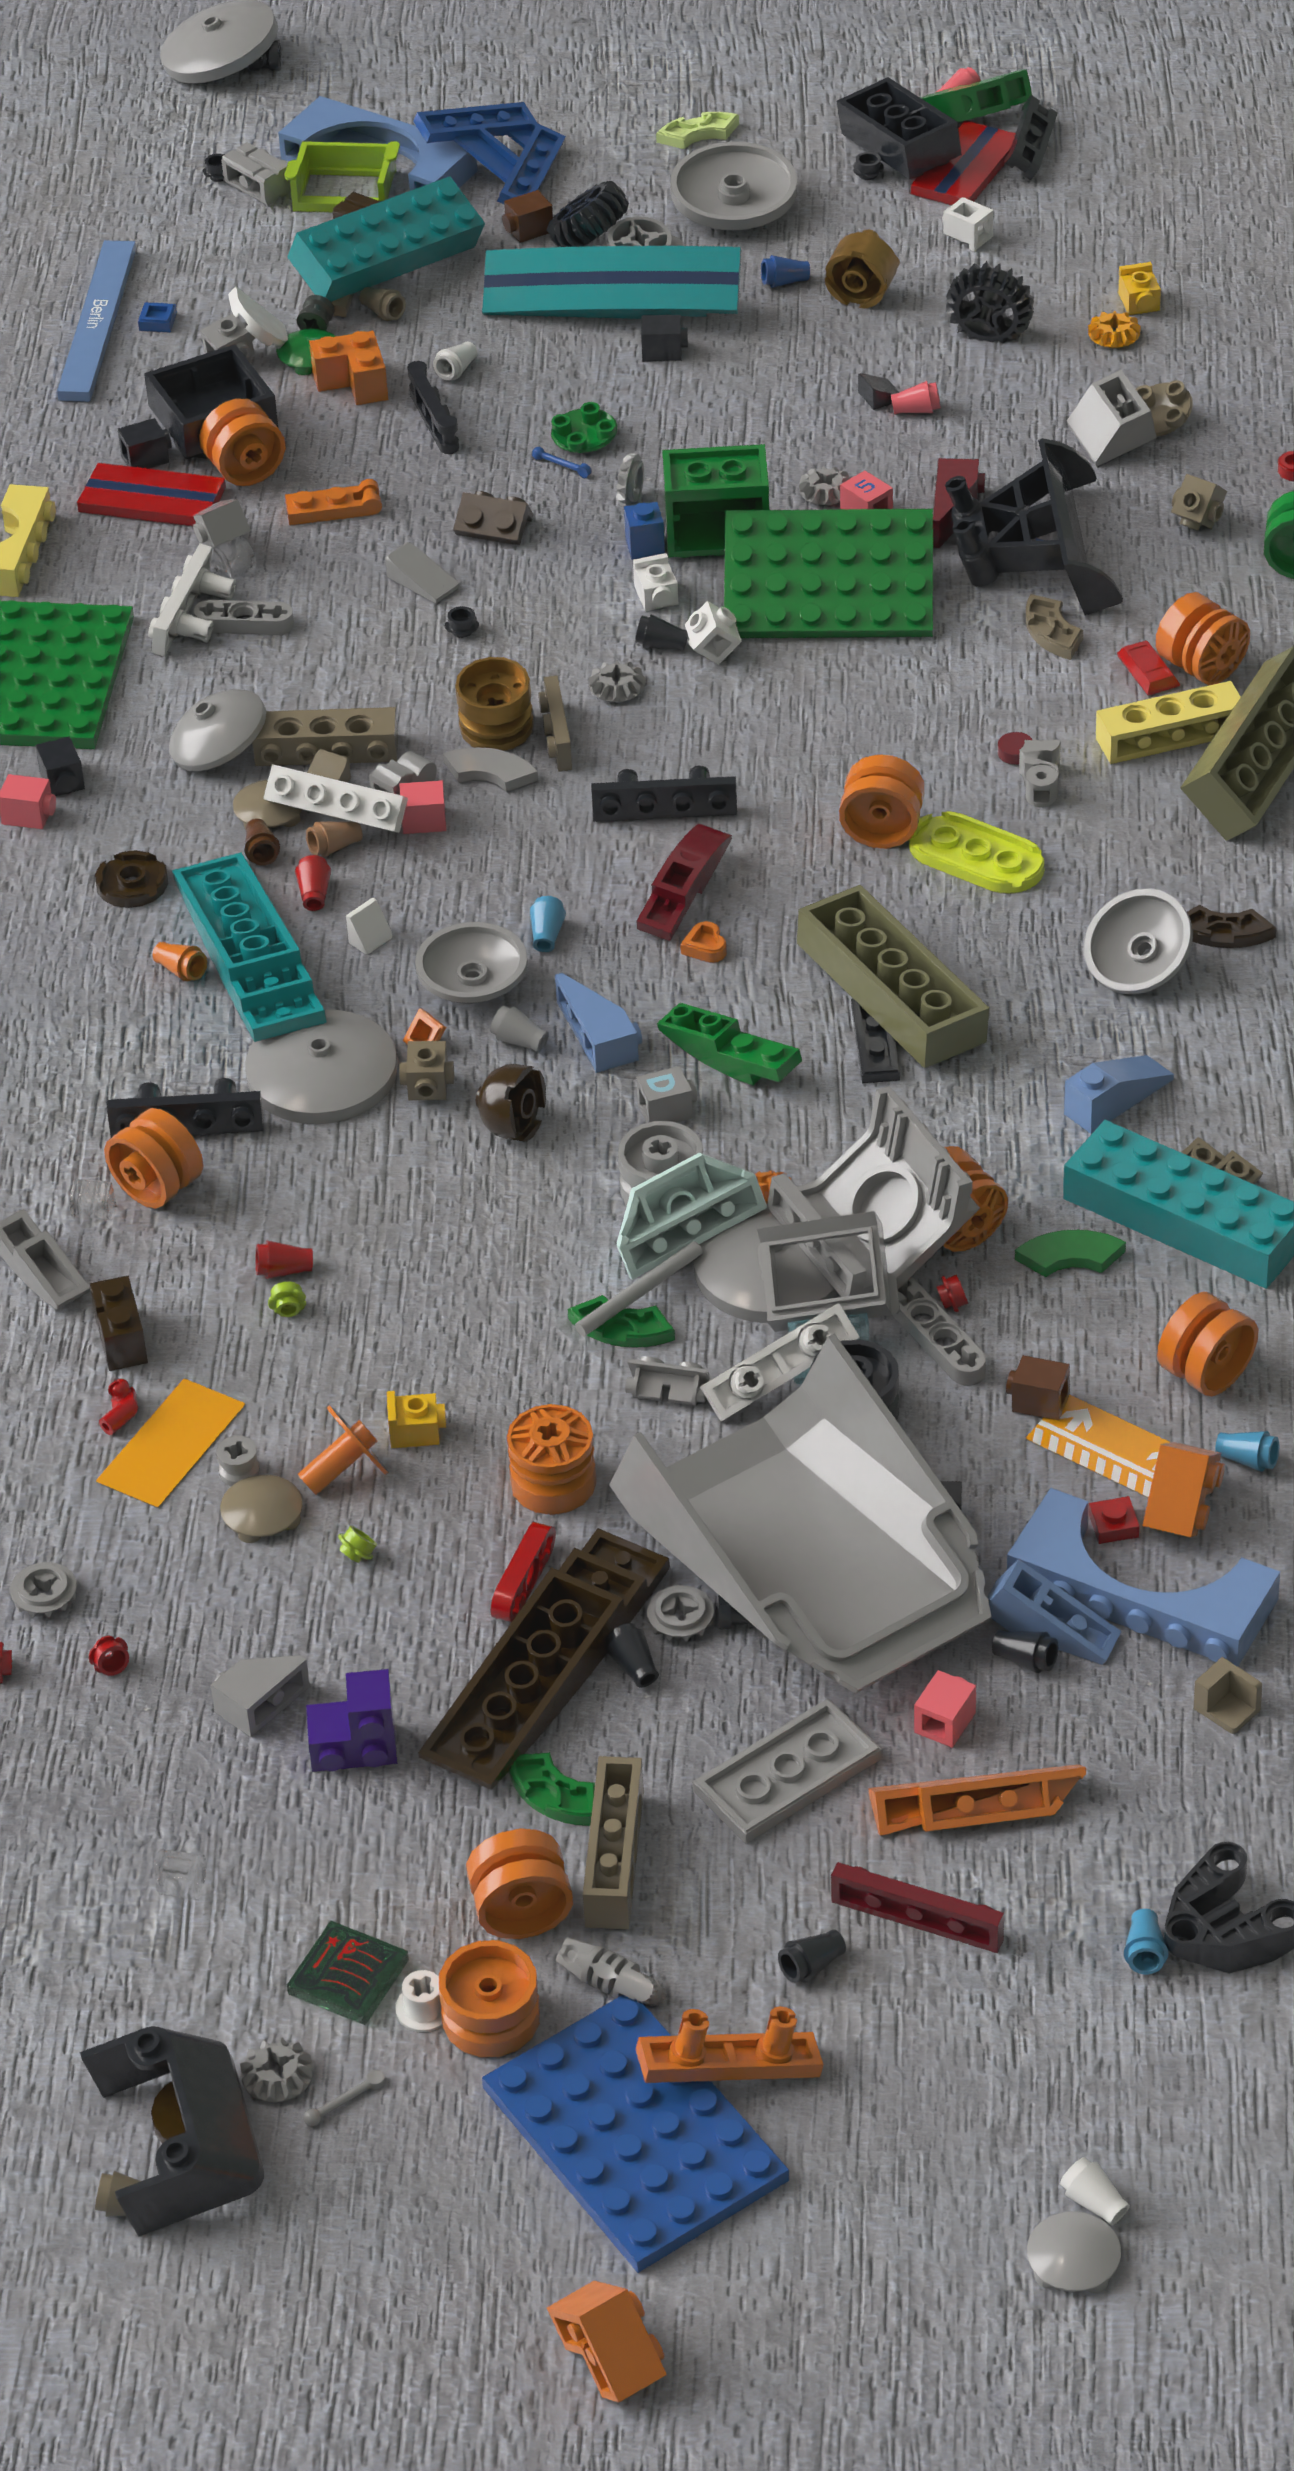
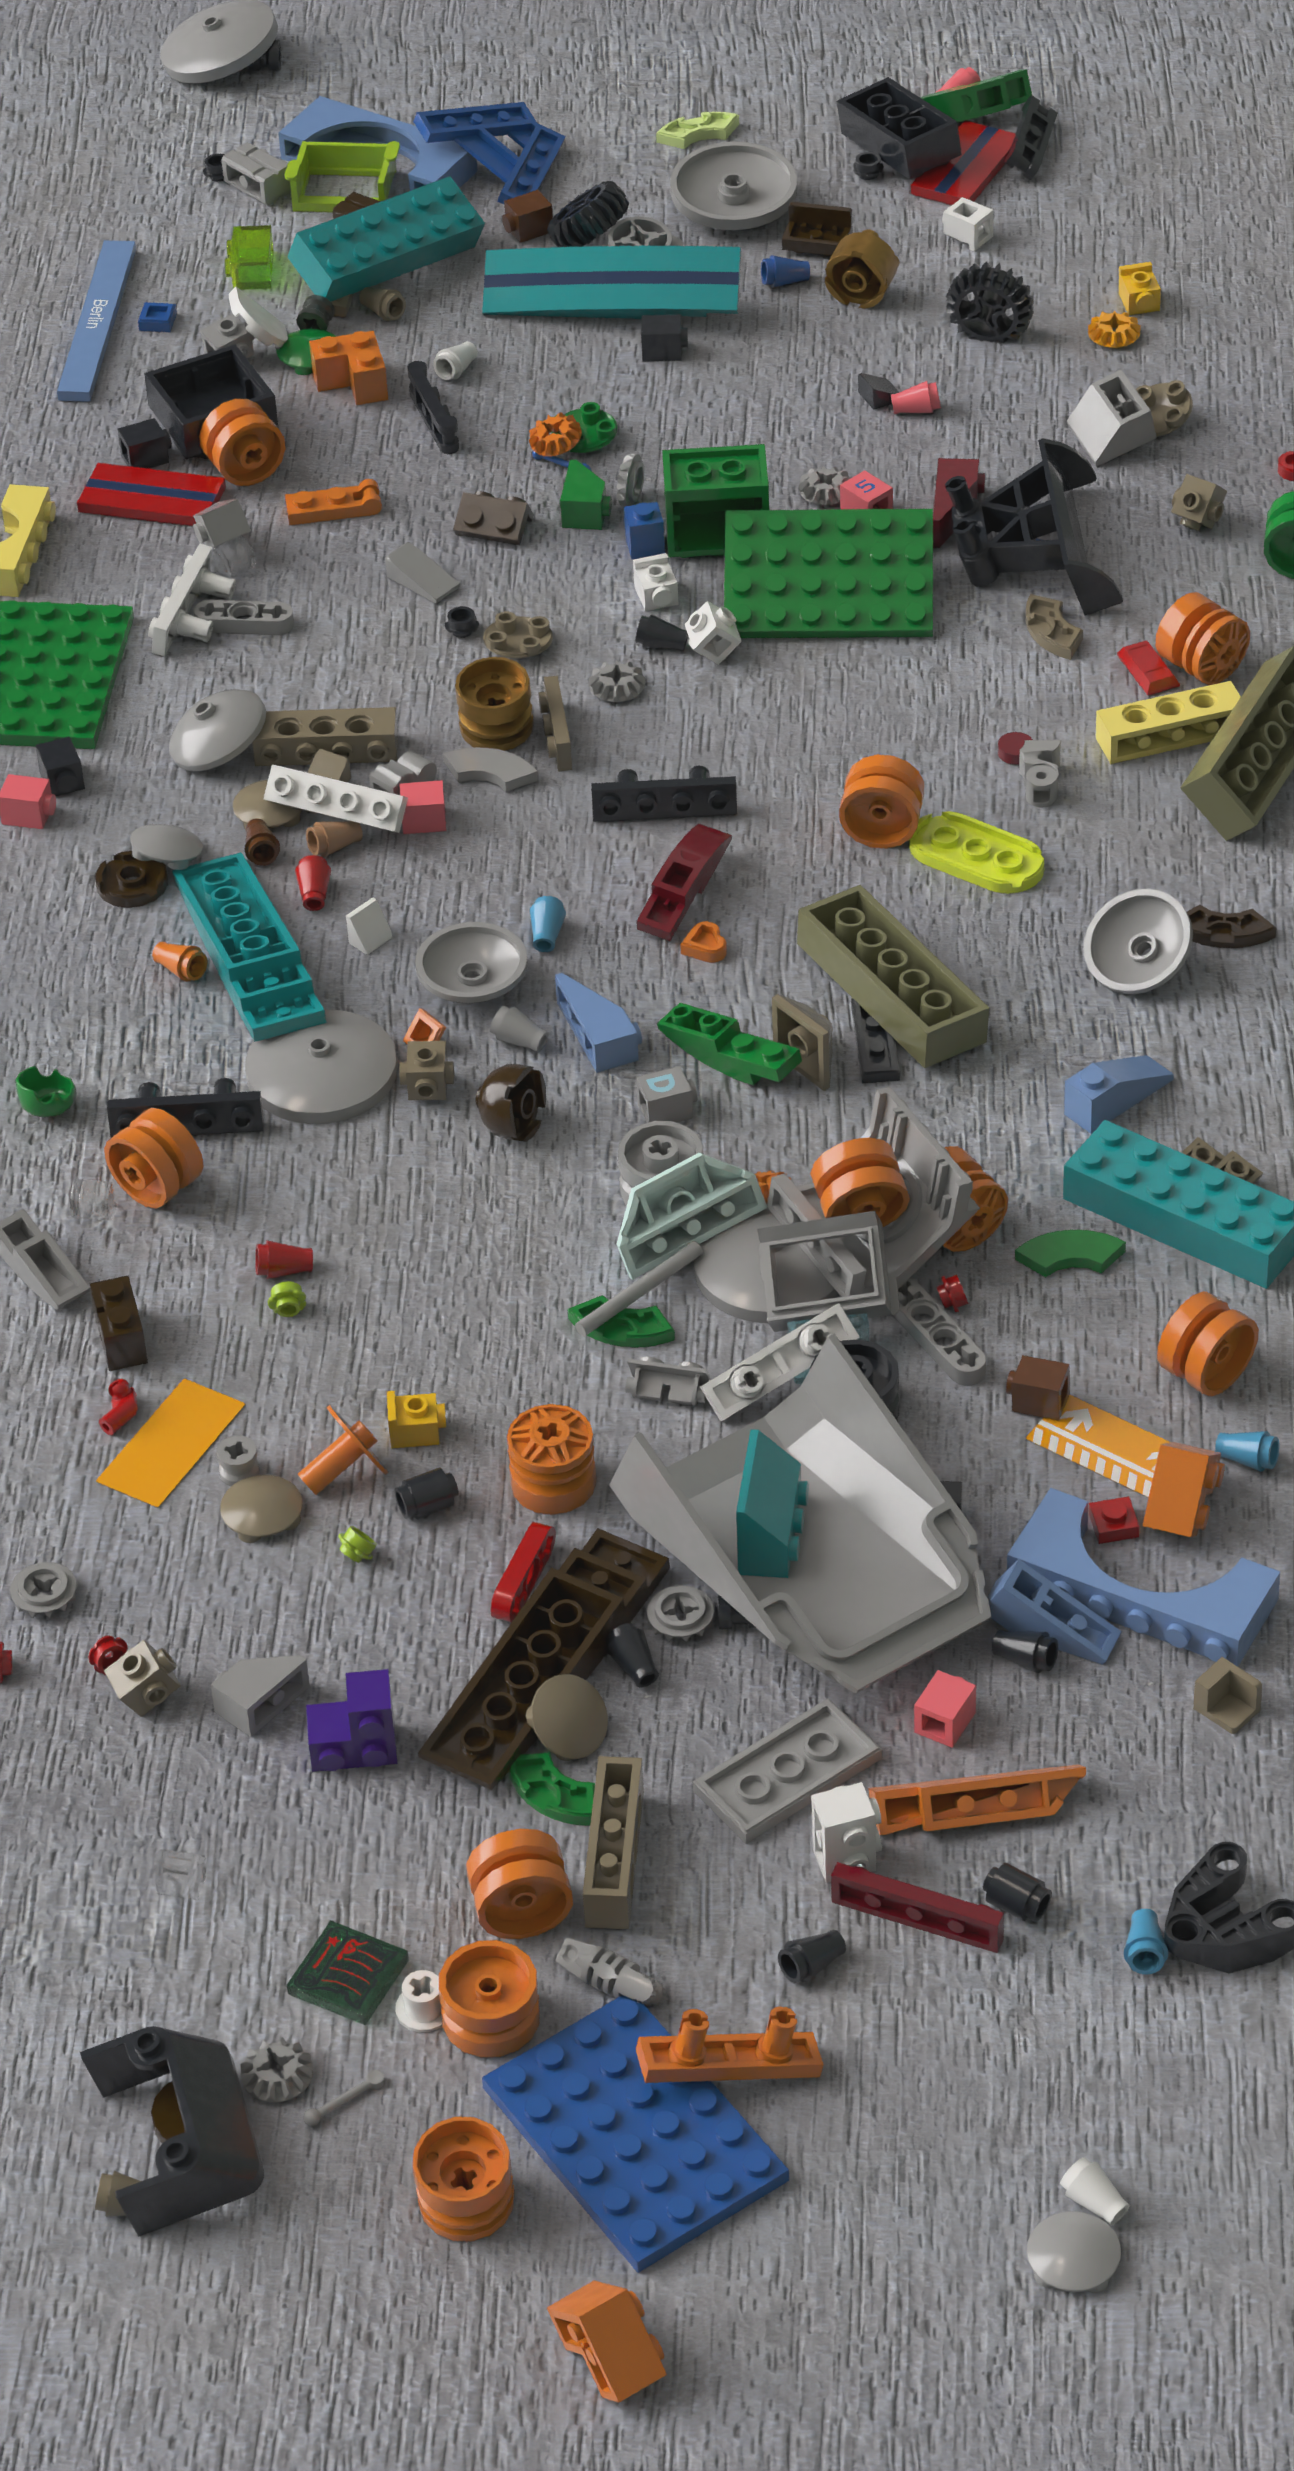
(44, 1094): none -> green hair
(143, 1677): none -> dark tan brick
(166, 844): none -> light grey dish
(250, 257): none -> clear neon green brick
(426, 1493): none -> black brick
(463, 2178): none -> orange wheel
(518, 635): none -> dark tan dish
(555, 444): none -> orange gear
(568, 1717): none -> dark tan dish
(583, 499): none -> green slope
(769, 1509): none -> teal slope
(809, 1031): none -> dark tan slope
(816, 228): none -> dark brown bracket
(845, 1828): none -> white brick
(860, 1179): none -> orange wheel
(1017, 1892): none -> black brick

